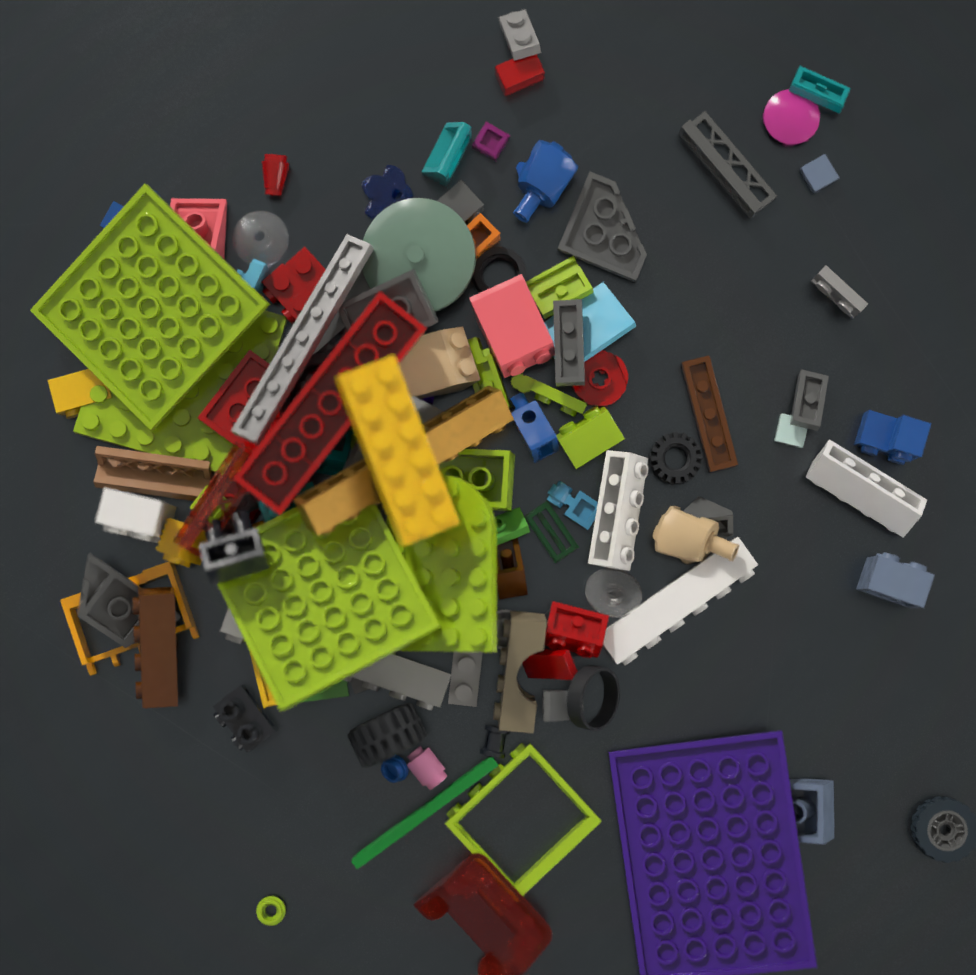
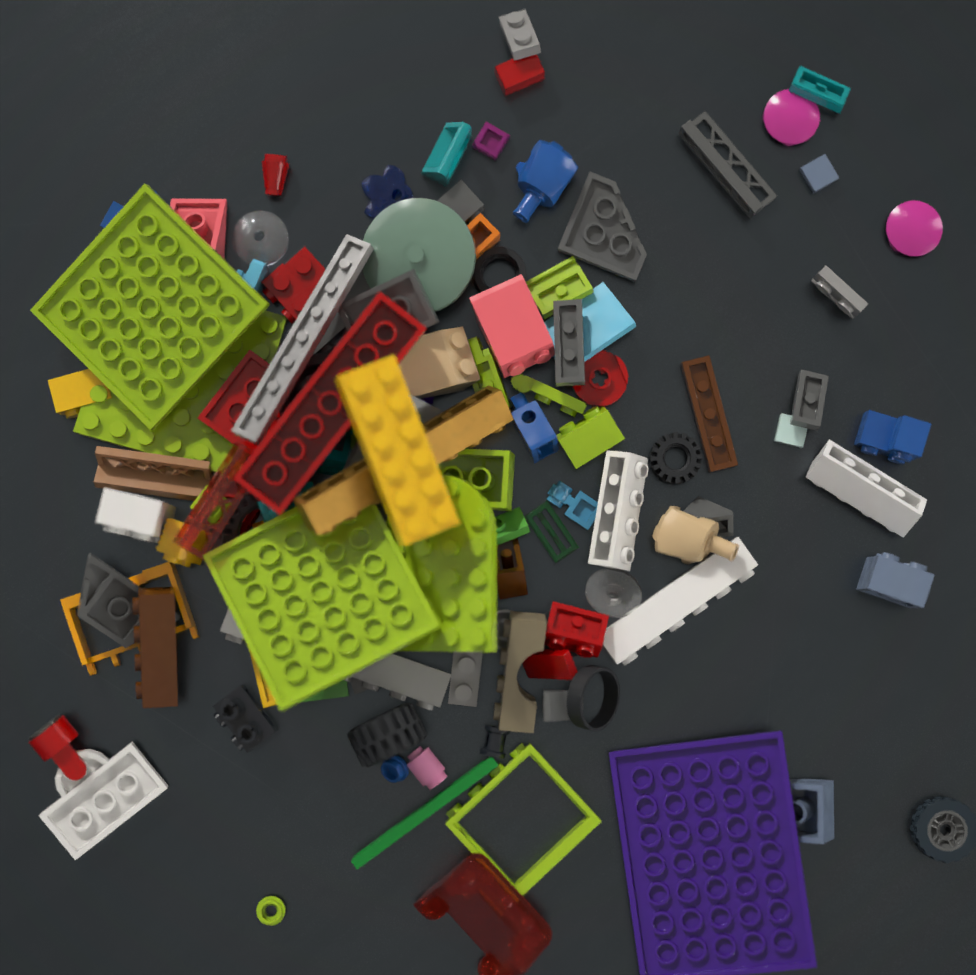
(93, 790): none -> white plate
(233, 555): black brick -> none
(914, 228): none -> dark pink dish

